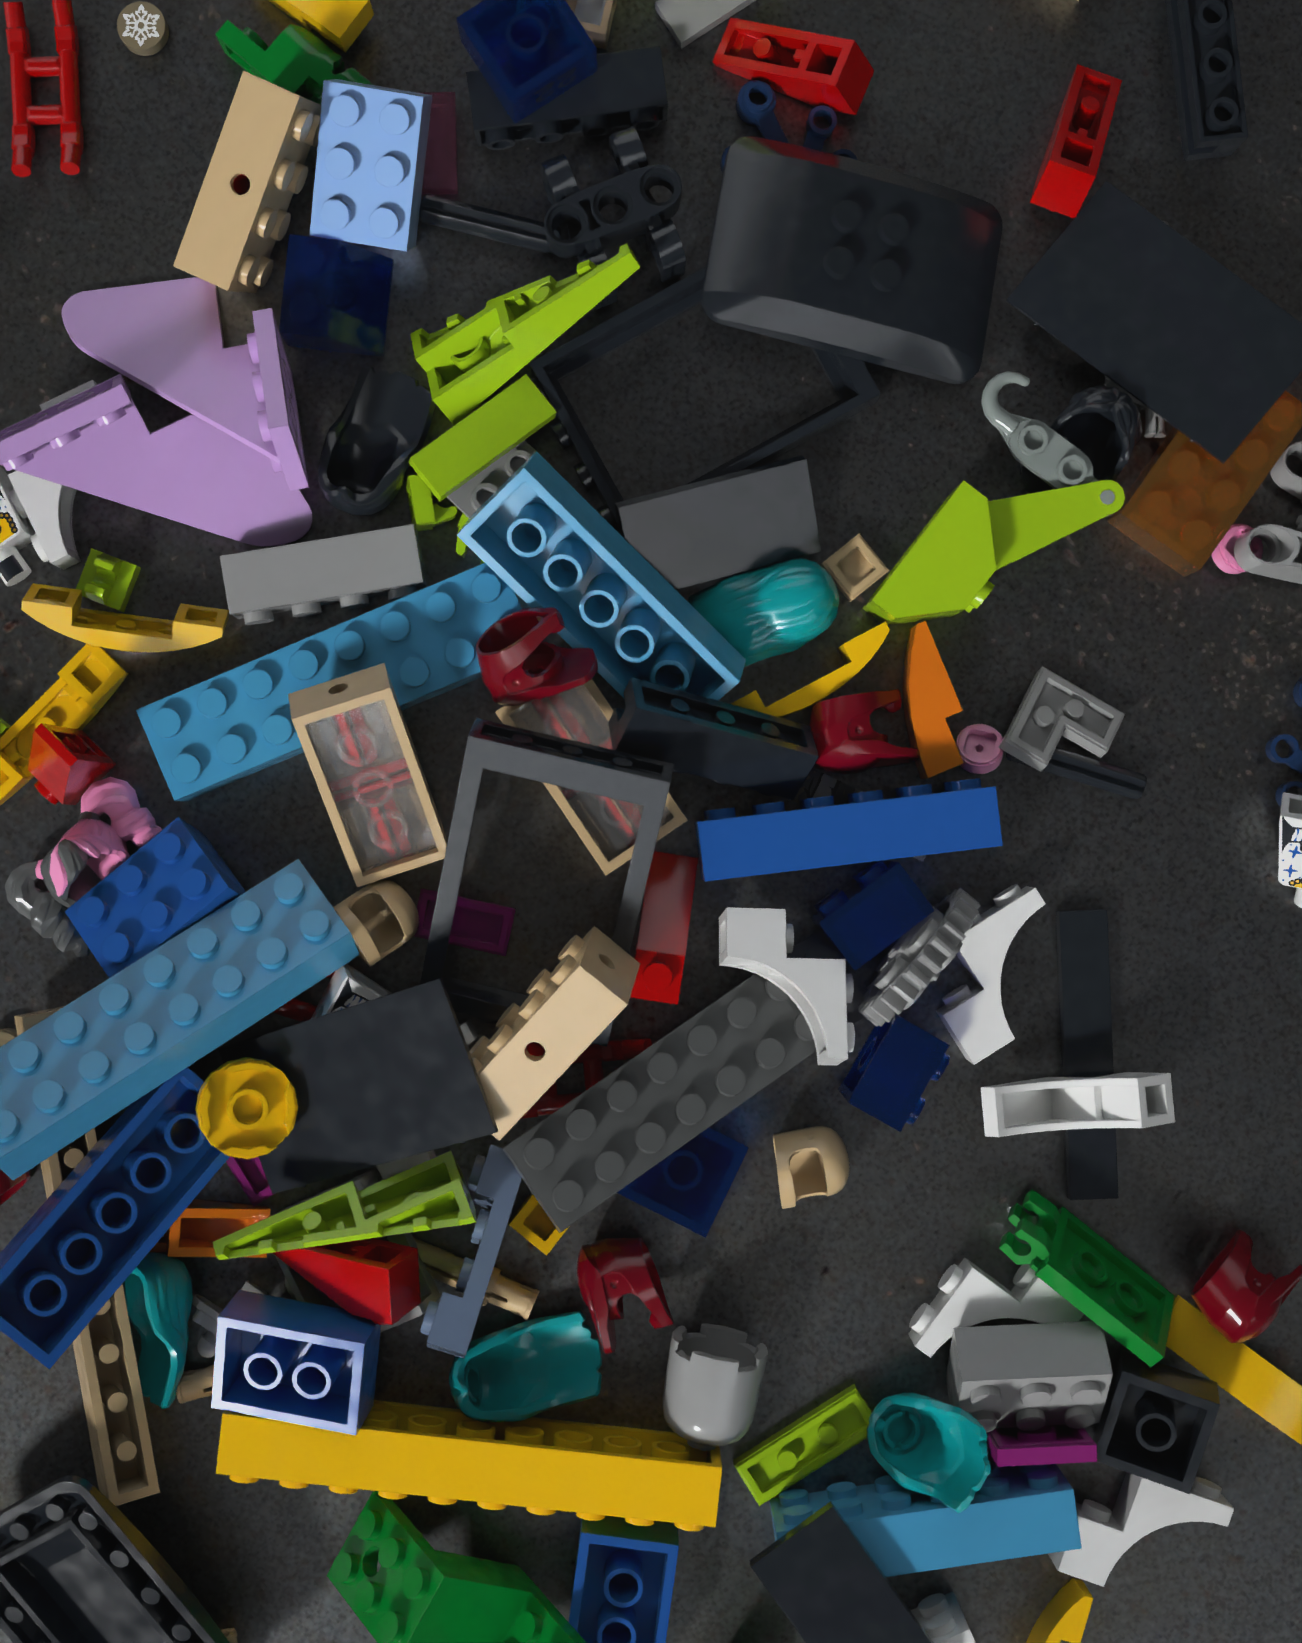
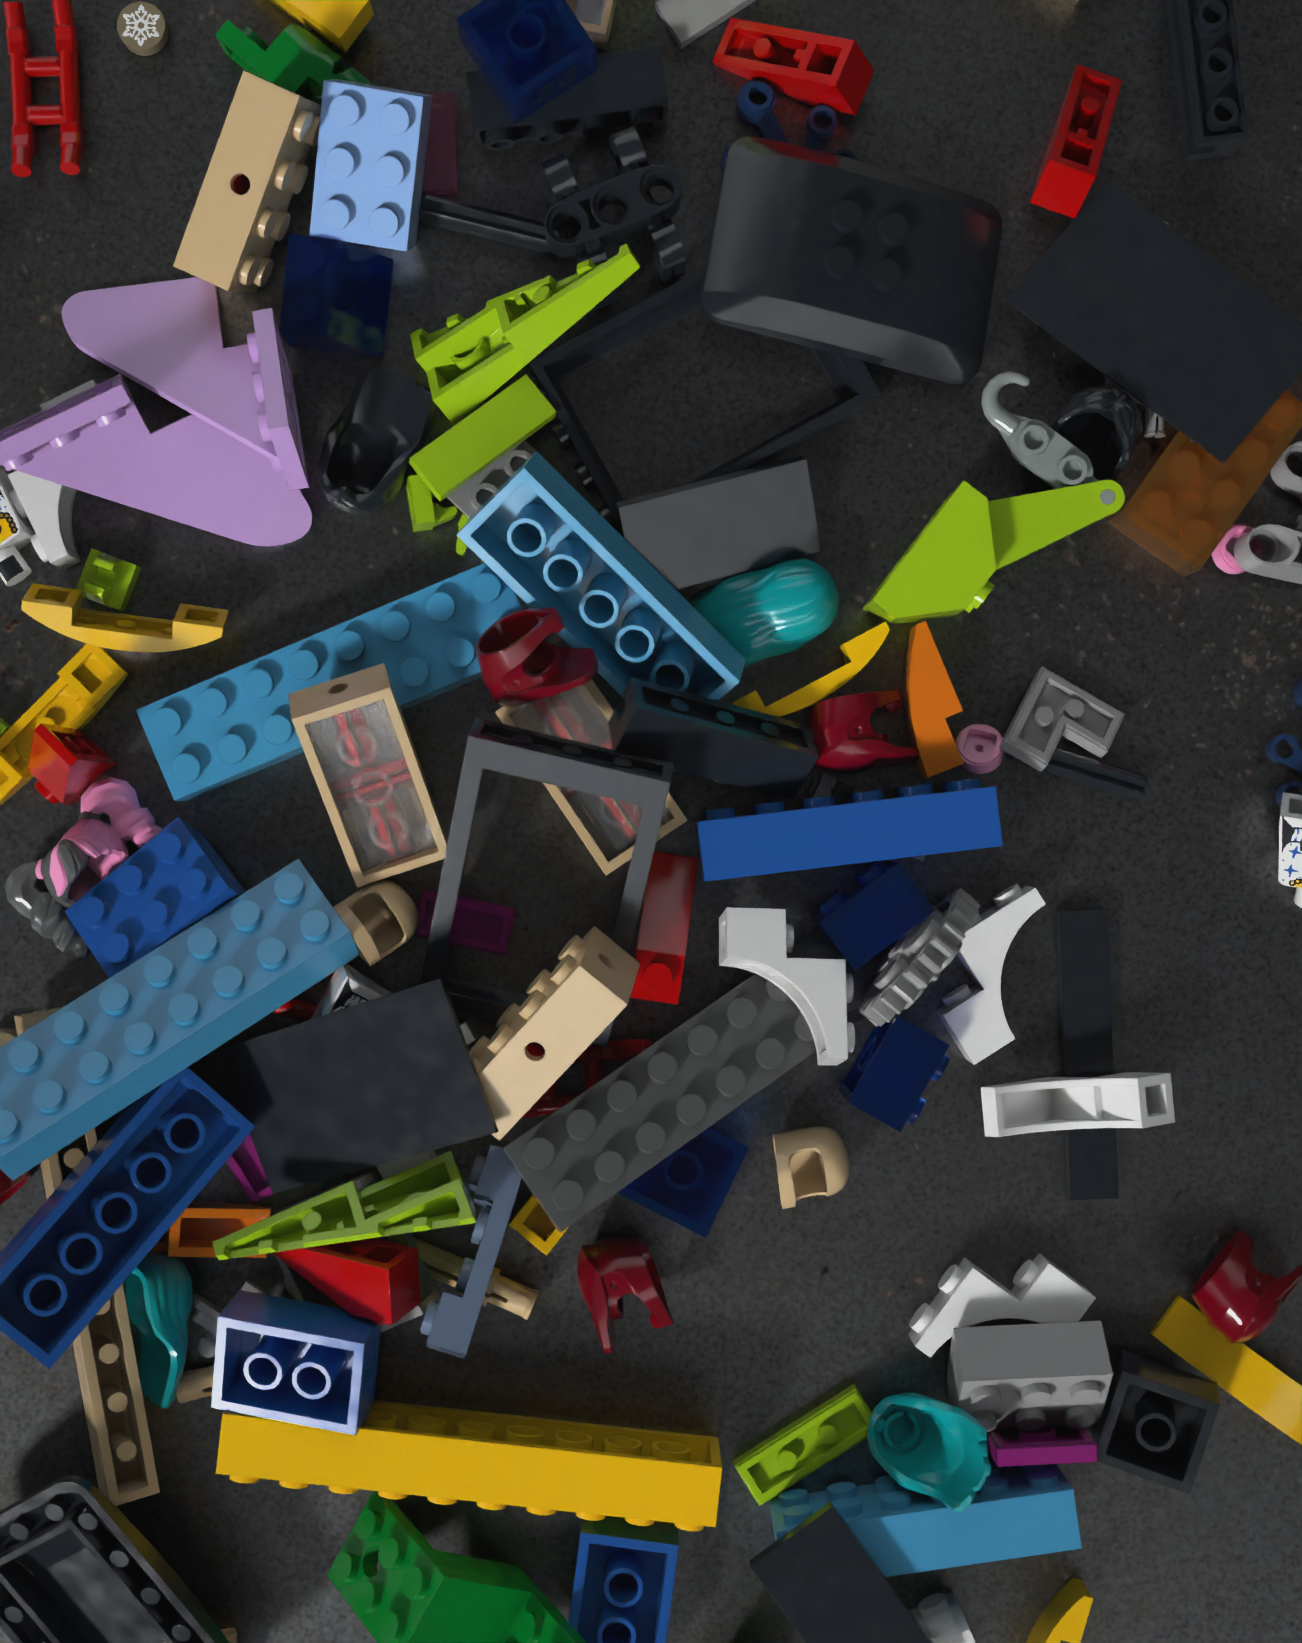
(246, 1108): yellow tile -> none
(323, 573): light grey brick -> none
(527, 1369): teal hair -> none
(712, 1385): light grey cylinder -> none
(855, 567): tan tile -> none
(1091, 1276): green tile -> none
(1137, 1512): white arch -> none

